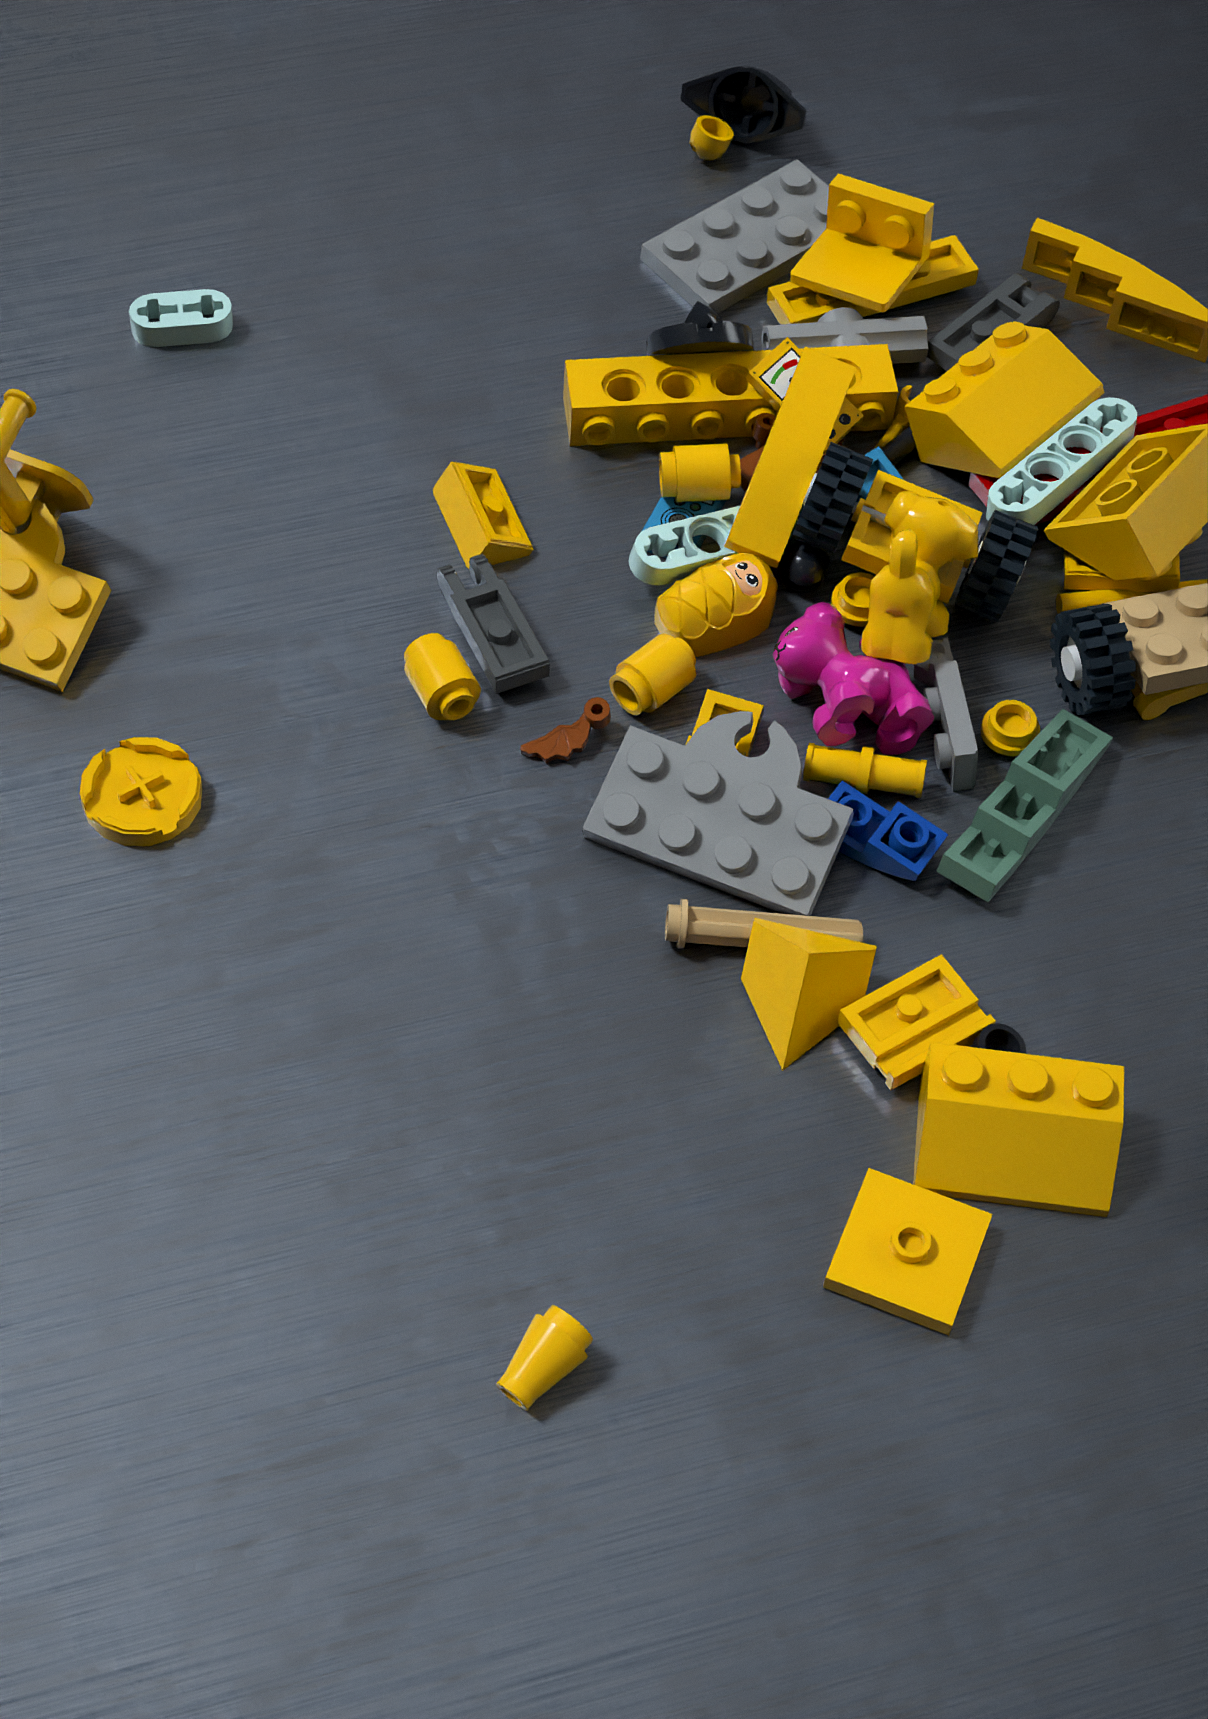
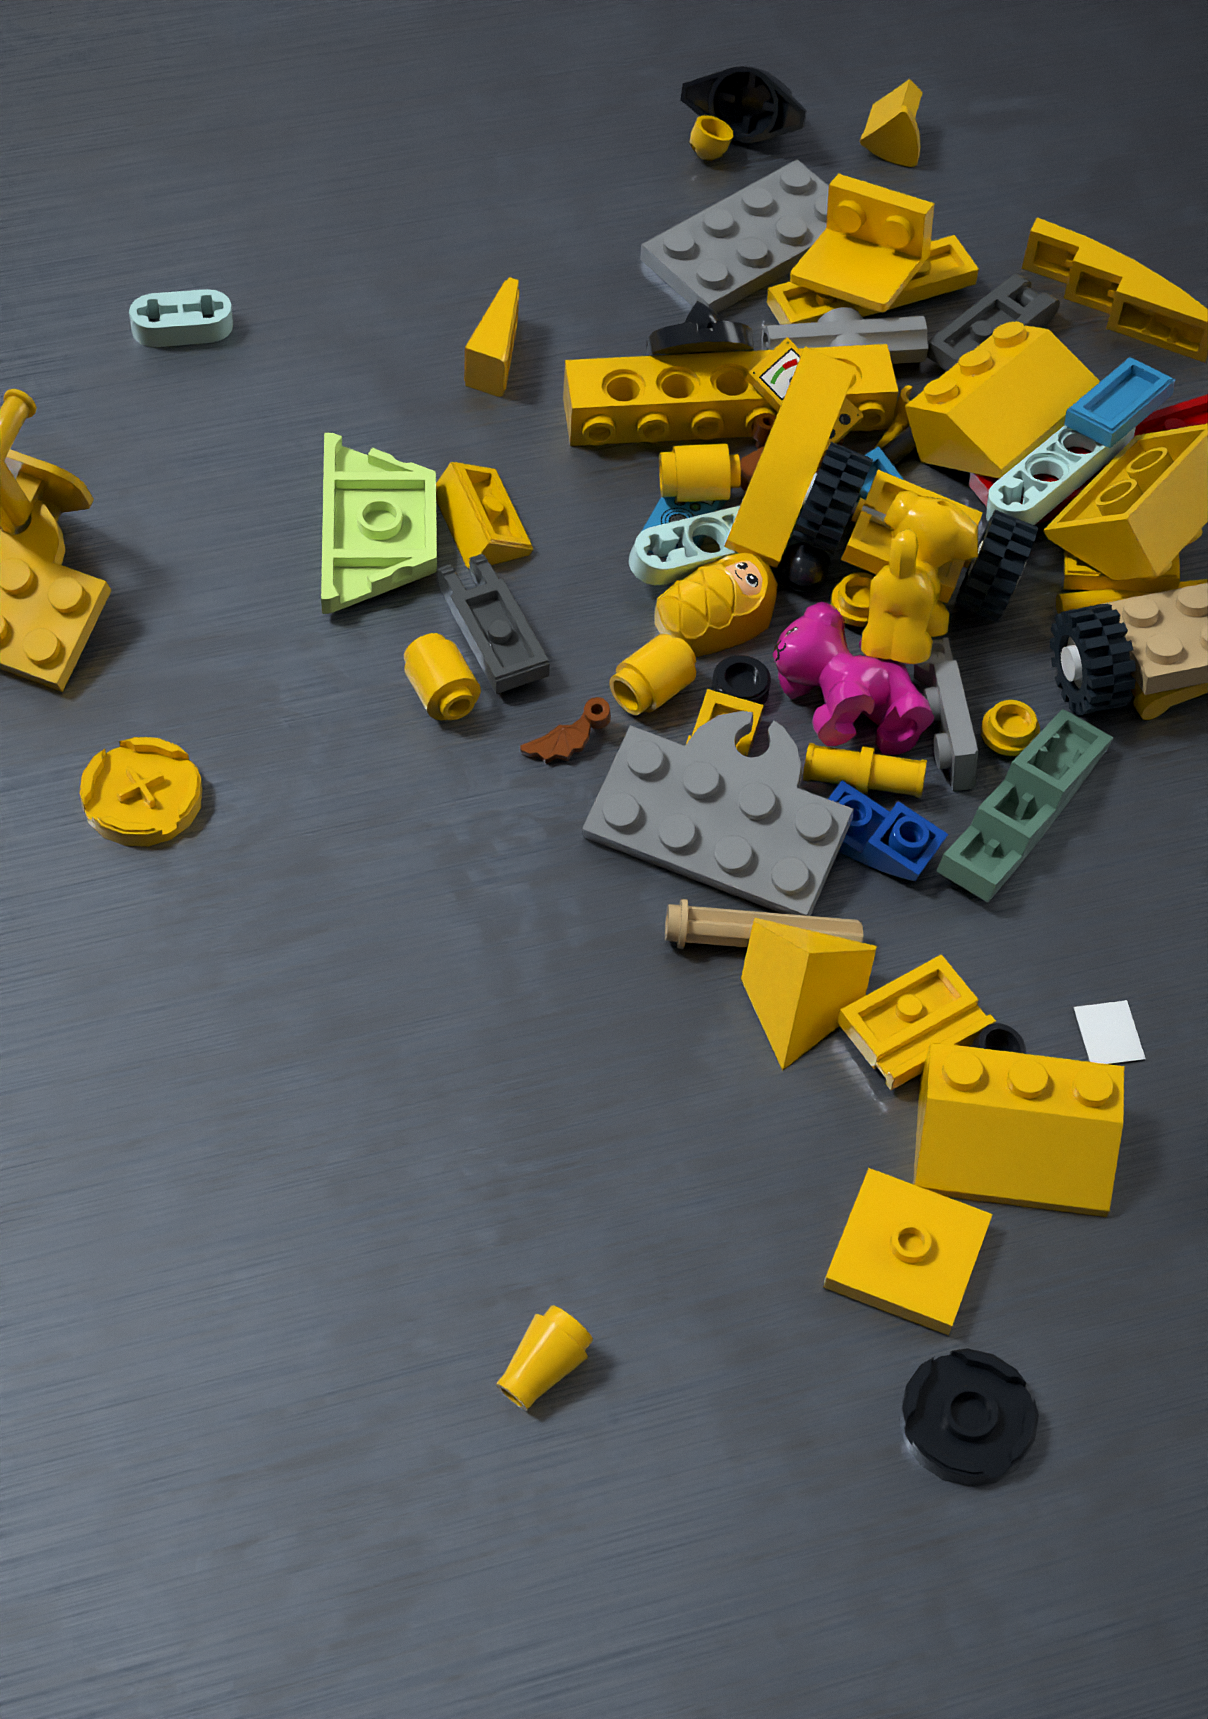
(374, 524): none -> yellowish green wing
(492, 343): none -> yellow slope
(742, 678): none -> black tile
(892, 126): none -> yellow tile
(968, 1417): none -> black tile
(1109, 1032): none -> white sticker
(1119, 402): none -> dark azure tile

